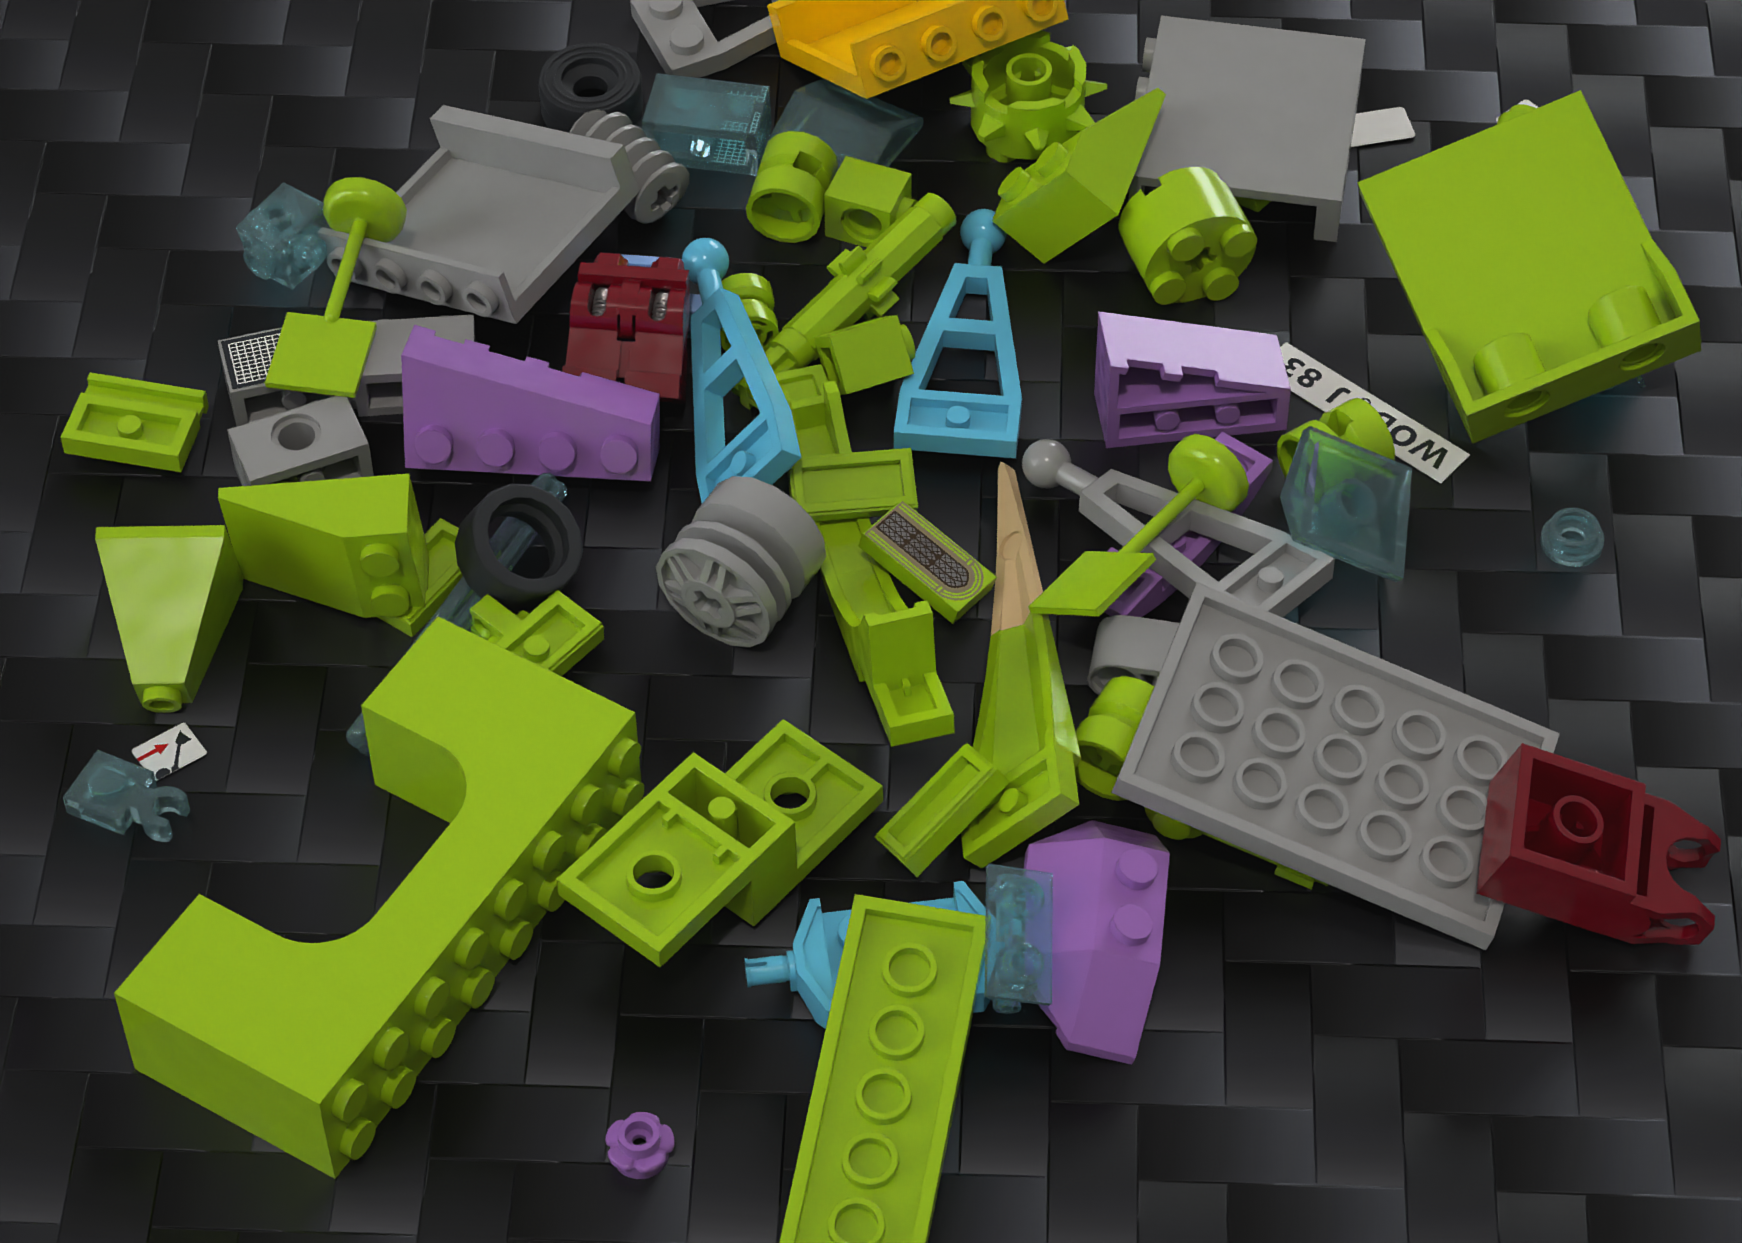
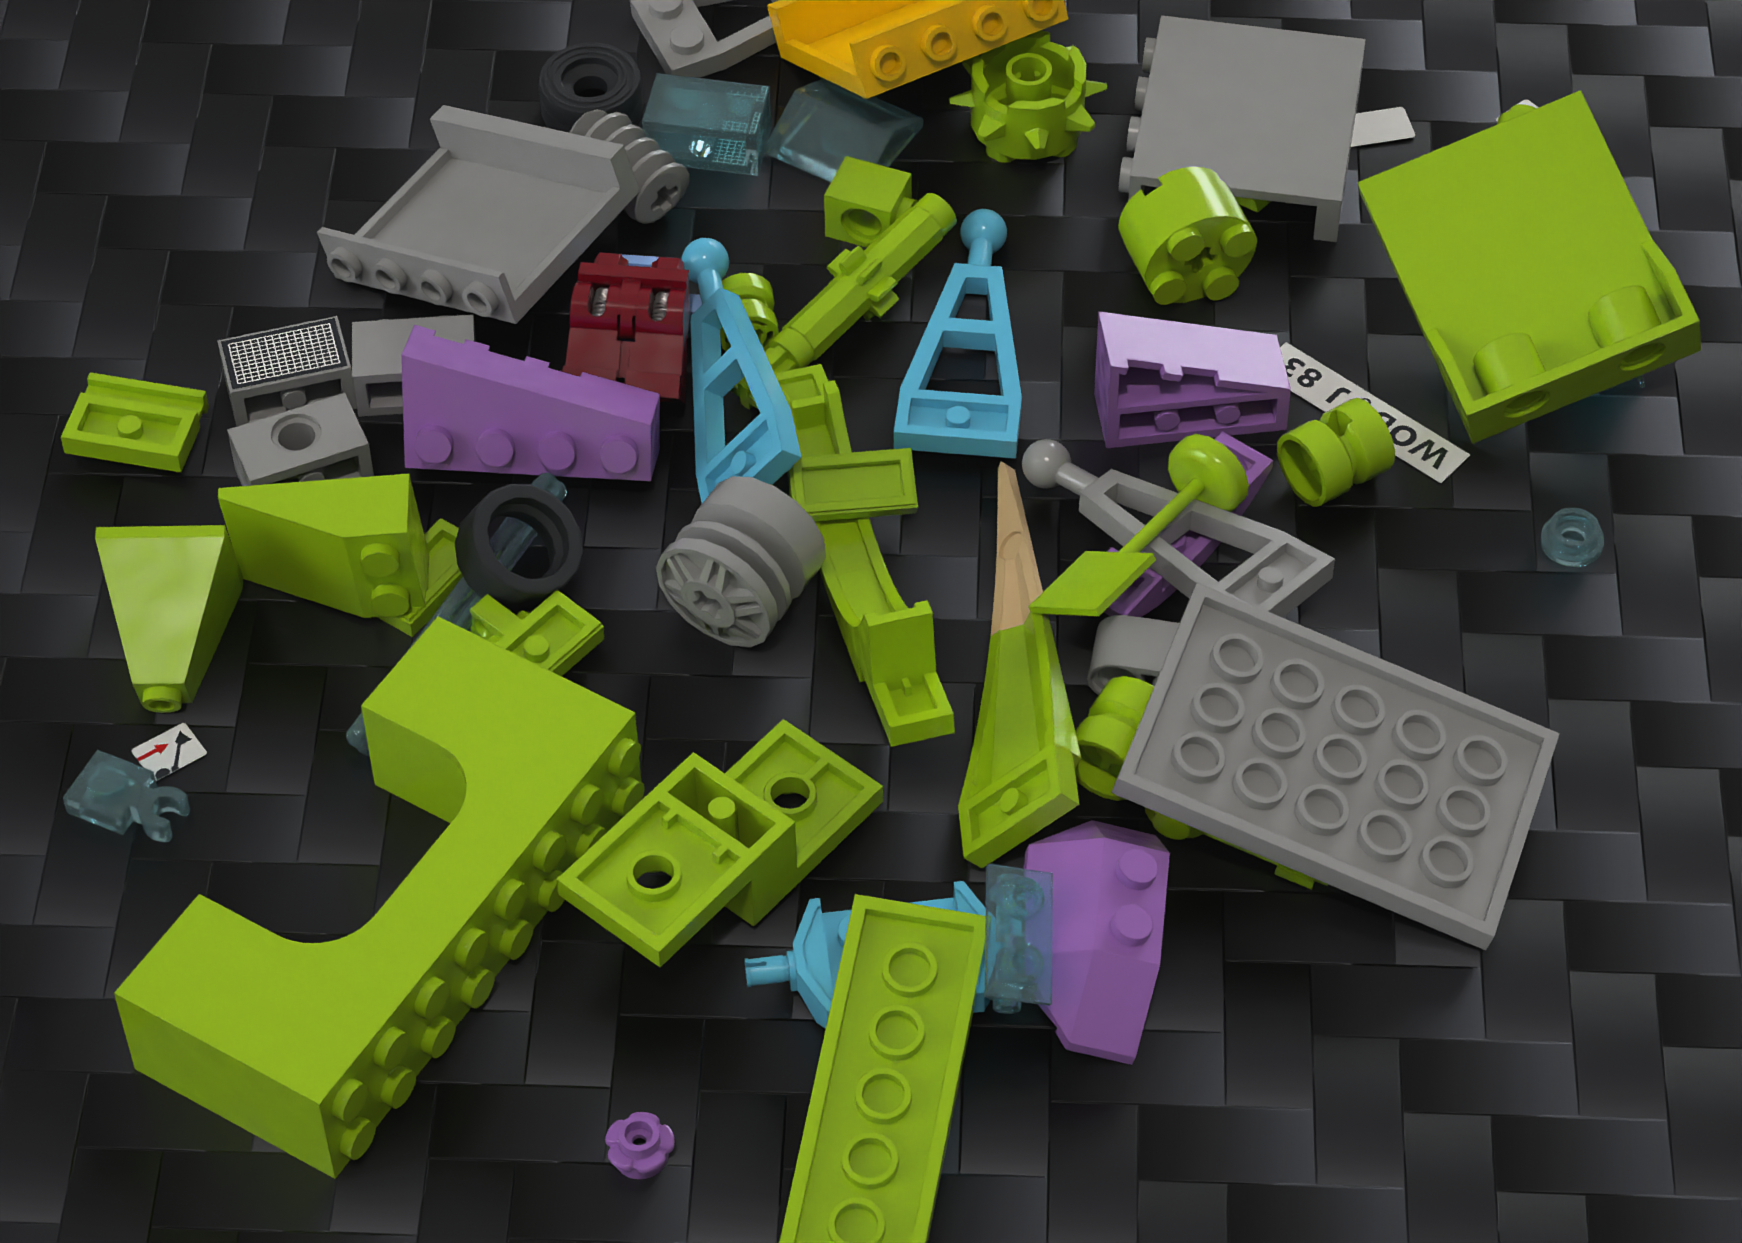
(283, 236): clear light blue brick -> none
(330, 351): lime piece -> none
(791, 187): lime wheel -> none
(866, 353): lime brick -> none
(927, 561): tile -> none
(942, 809): lime tile -> none
(1077, 182): lime slope -> none
(1348, 503): clear light blue slope -> none
(1591, 850): dark red brick -> none

